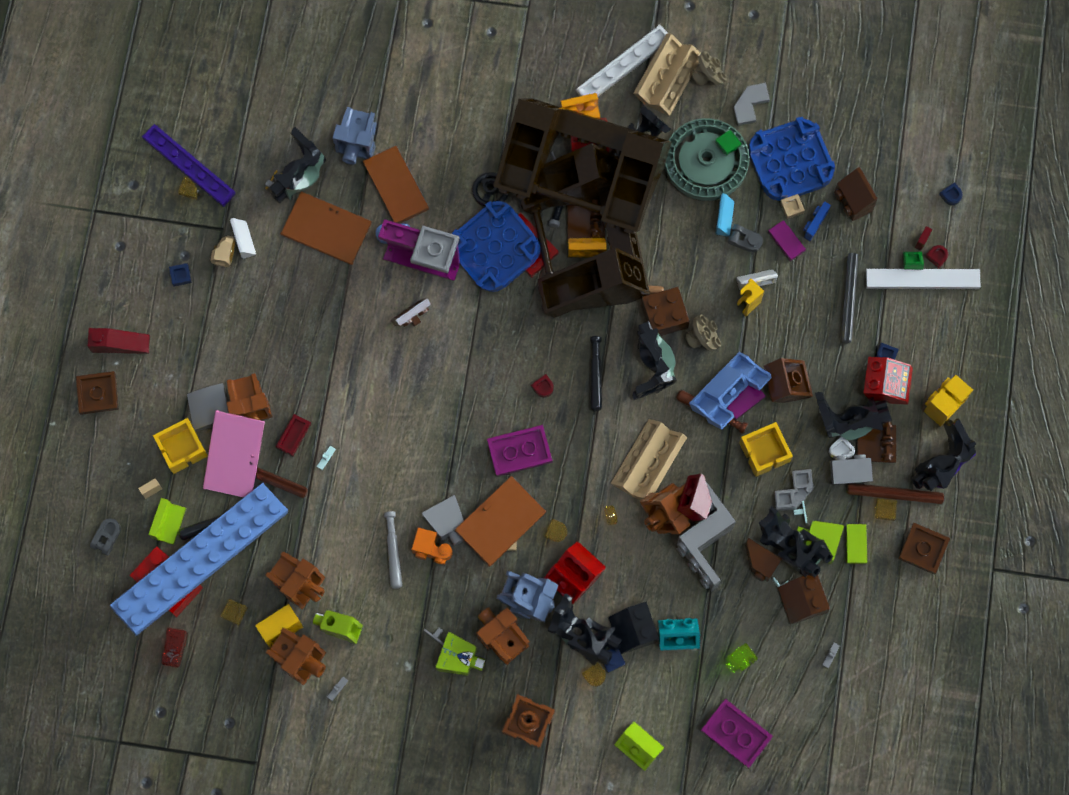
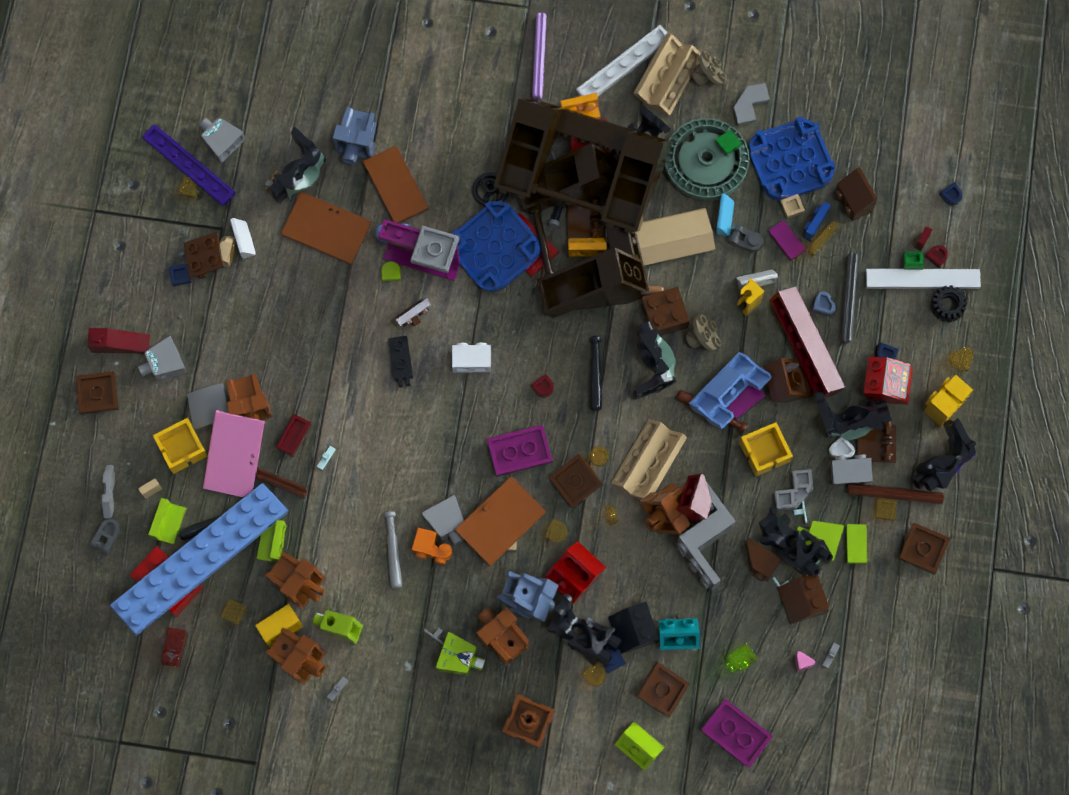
(107, 497): none -> light grey tile
(163, 361): none -> light grey torso
(203, 255): none -> reddish brown hinge
(221, 138): none -> light grey torso
(272, 542): none -> lime panel
(391, 272): none -> lime tile
(401, 359): none -> black hinge
(471, 358): none -> white brick
(539, 55): none -> lavender axle
(576, 480): none -> reddish brown hinge
(599, 456): none -> clear yellow tile
(662, 689): none -> reddish brown hinge
(675, 236): none -> tan slope
(803, 661): none -> bright pink slope
(806, 342): none -> brick
(823, 238): none -> clear yellow tile
(823, 304): none -> sand blue tile
(943, 313): none -> black tyre
(962, 359): none -> clear yellow tile

